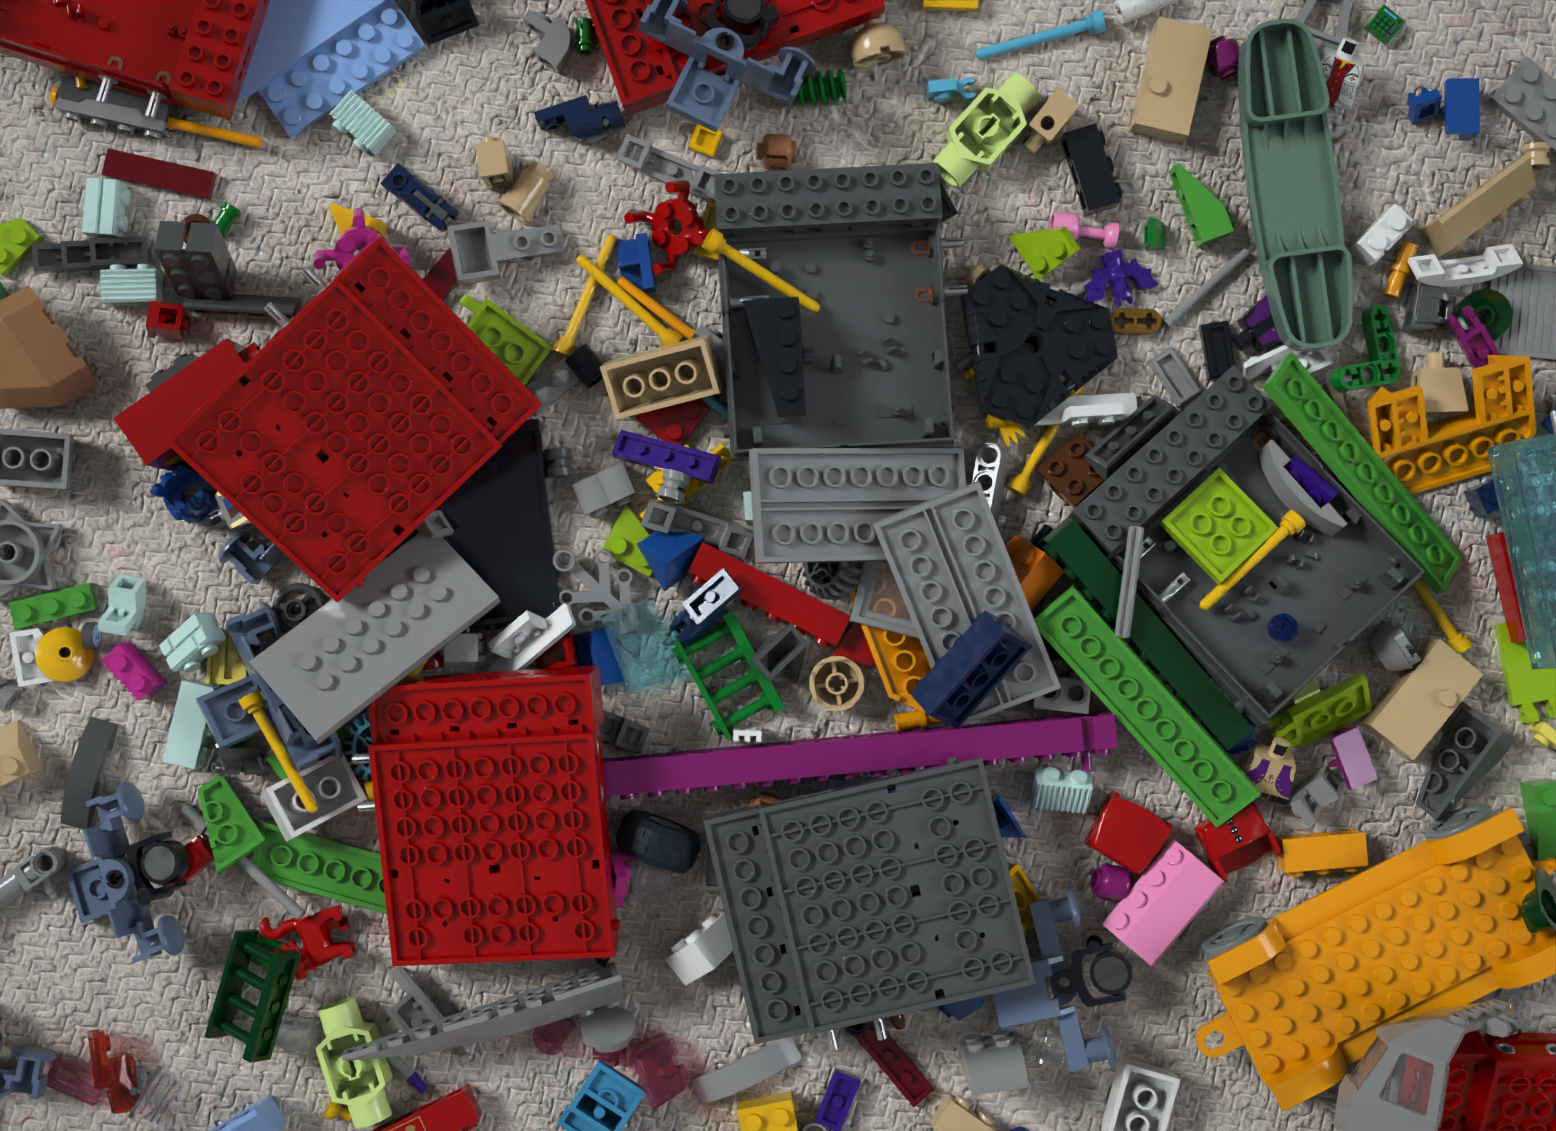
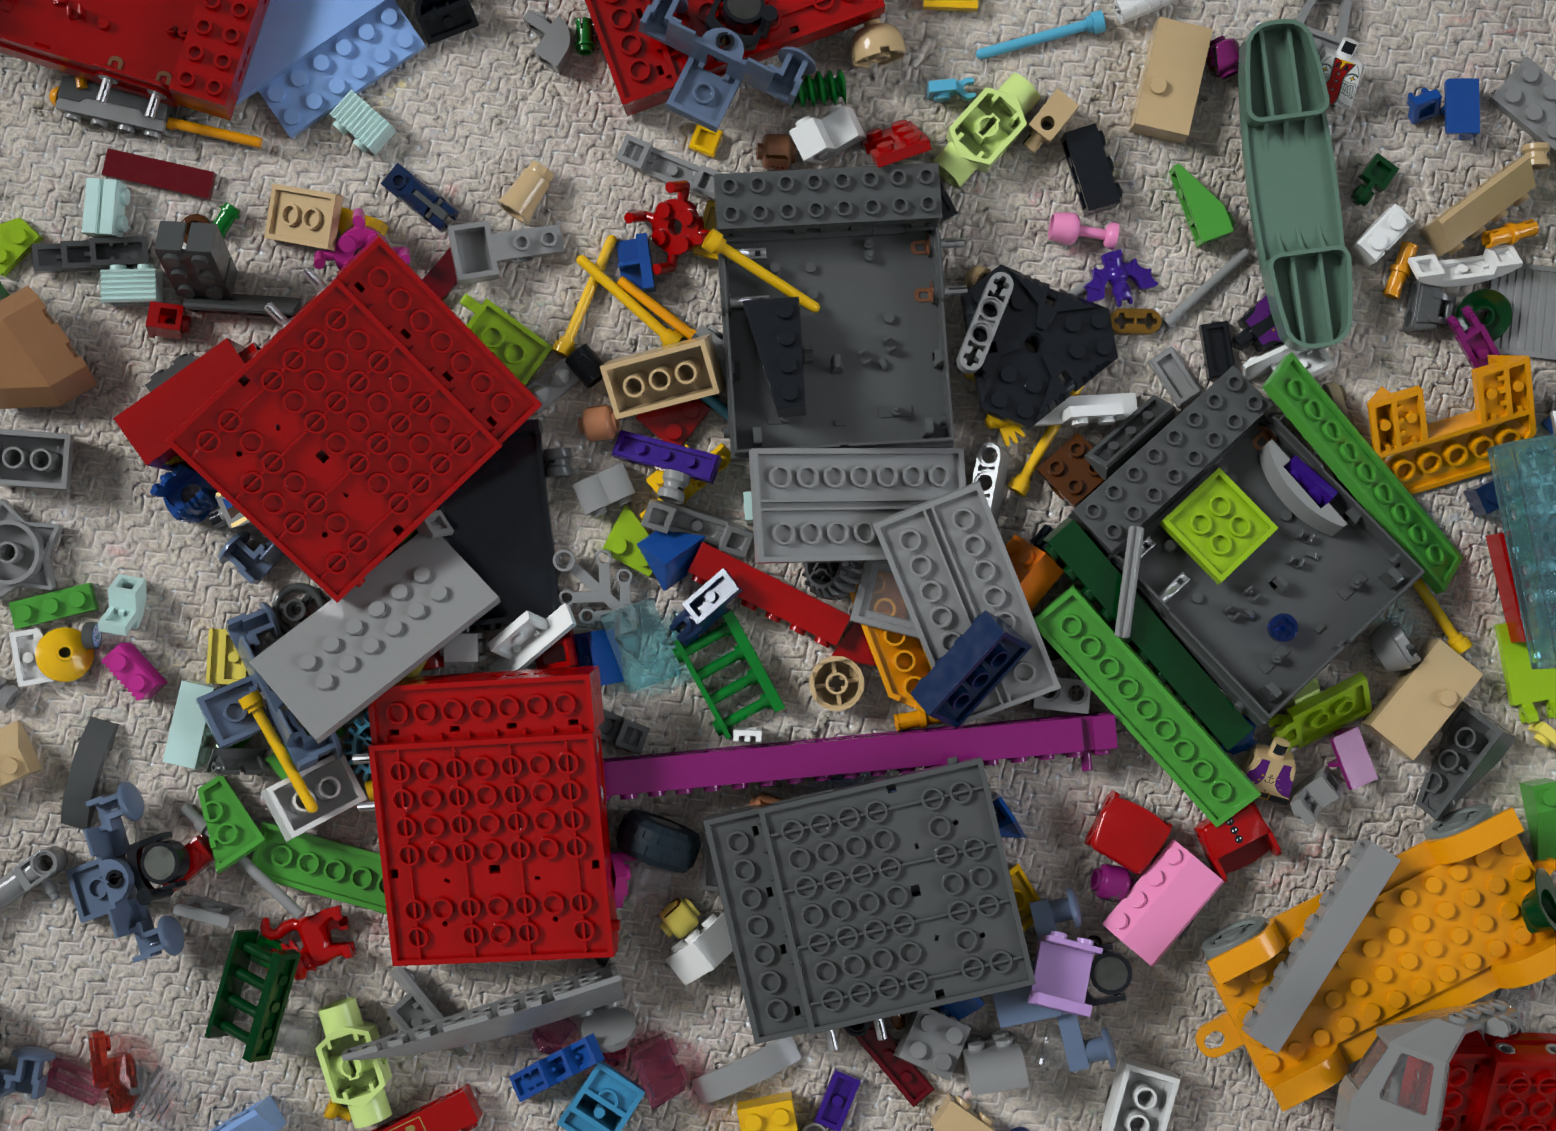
(192, 642): light aqua brick -> none
(209, 911): none -> light grey tile
(303, 216): none -> tan plate
(407, 1075): piece -> none
(495, 163): tan brick -> none
(557, 1067): none -> blue slope
(583, 121): dark blue plate -> none
(598, 423): none -> nougat head
(679, 918): none -> light yellow head
(781, 655): dark grey slope -> none
(827, 137): none -> white brick
(895, 143): none -> red plate
(932, 1042): none -> light grey brick
(988, 324): none -> light grey beam
(1045, 248): lime wing -> none
(1061, 790): light aqua brick -> none
(1062, 973): none -> lavender panel
(1154, 235): green slope -> none
(1291, 524): yellow piece -> none
(1319, 944): none -> light grey brick
(1322, 852): light orange brick -> none
(1377, 175): none -> dark green plate
(1379, 360): green beam -> none
(1384, 24): green tile -> none
(1441, 386): tan torso -> none
(1509, 233): none -> light orange pin

